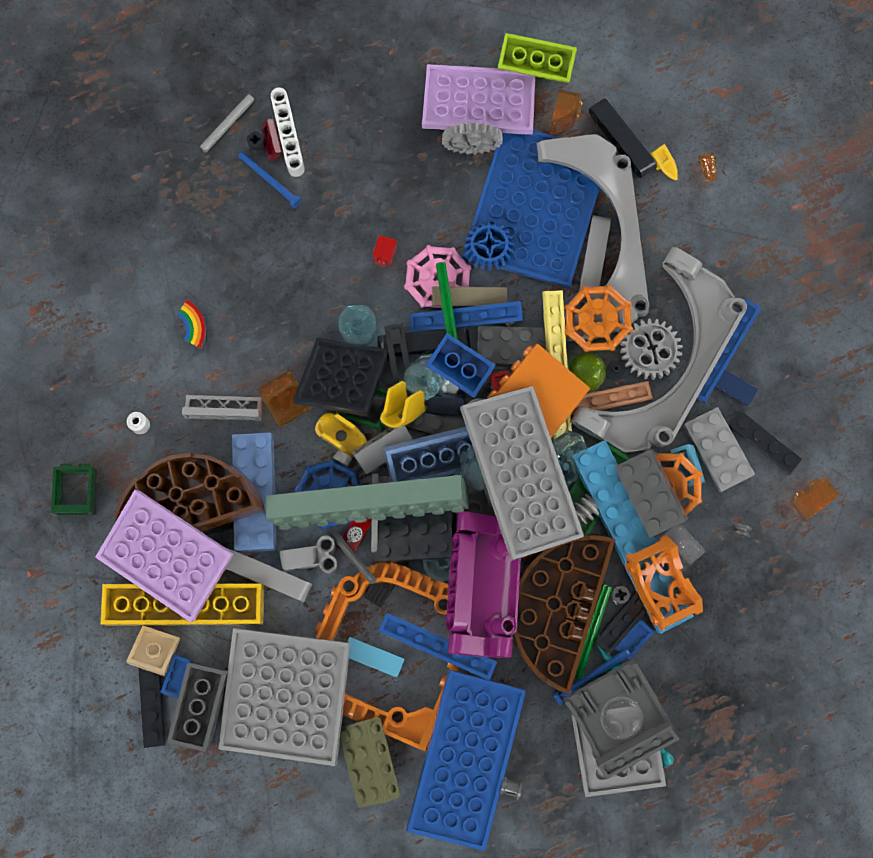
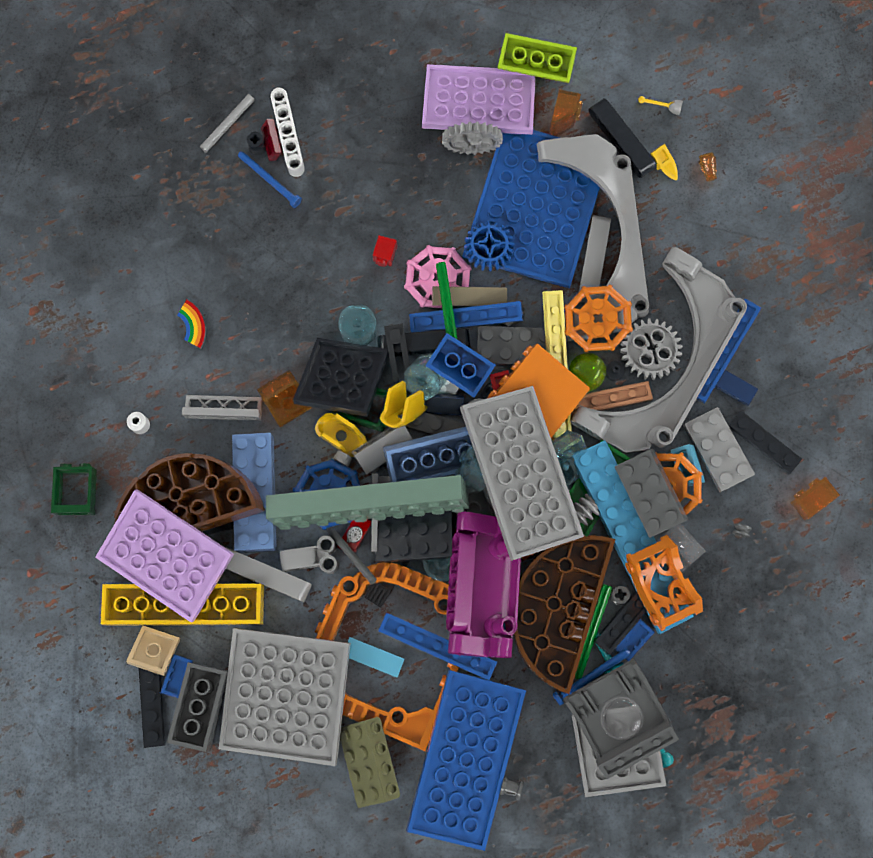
(674, 106): none -> hinge

